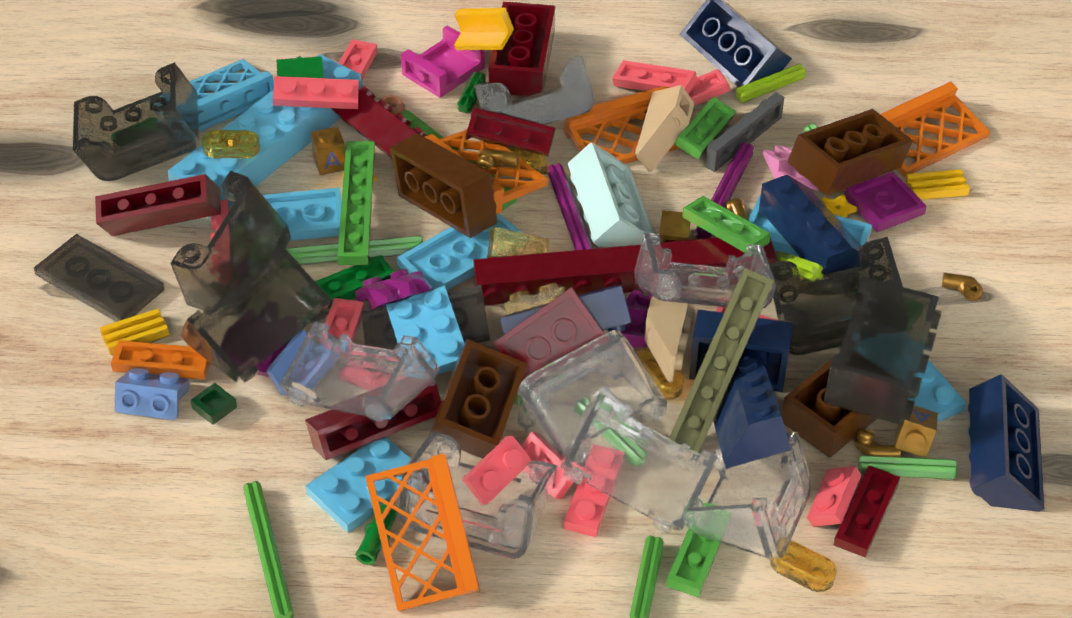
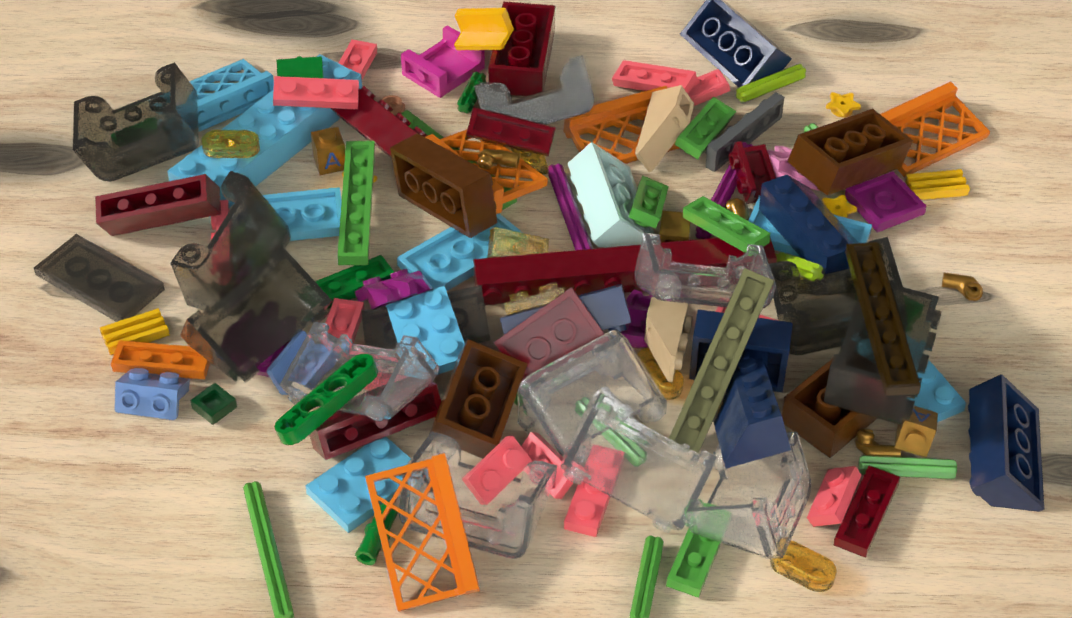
(299, 422): none -> green beam
(377, 247): bright green axle -> none
(648, 202): none -> bright green plate
(752, 169): none -> dark red bracket
(842, 104): none -> yellow plate
(882, 319): none -> dark brown tile

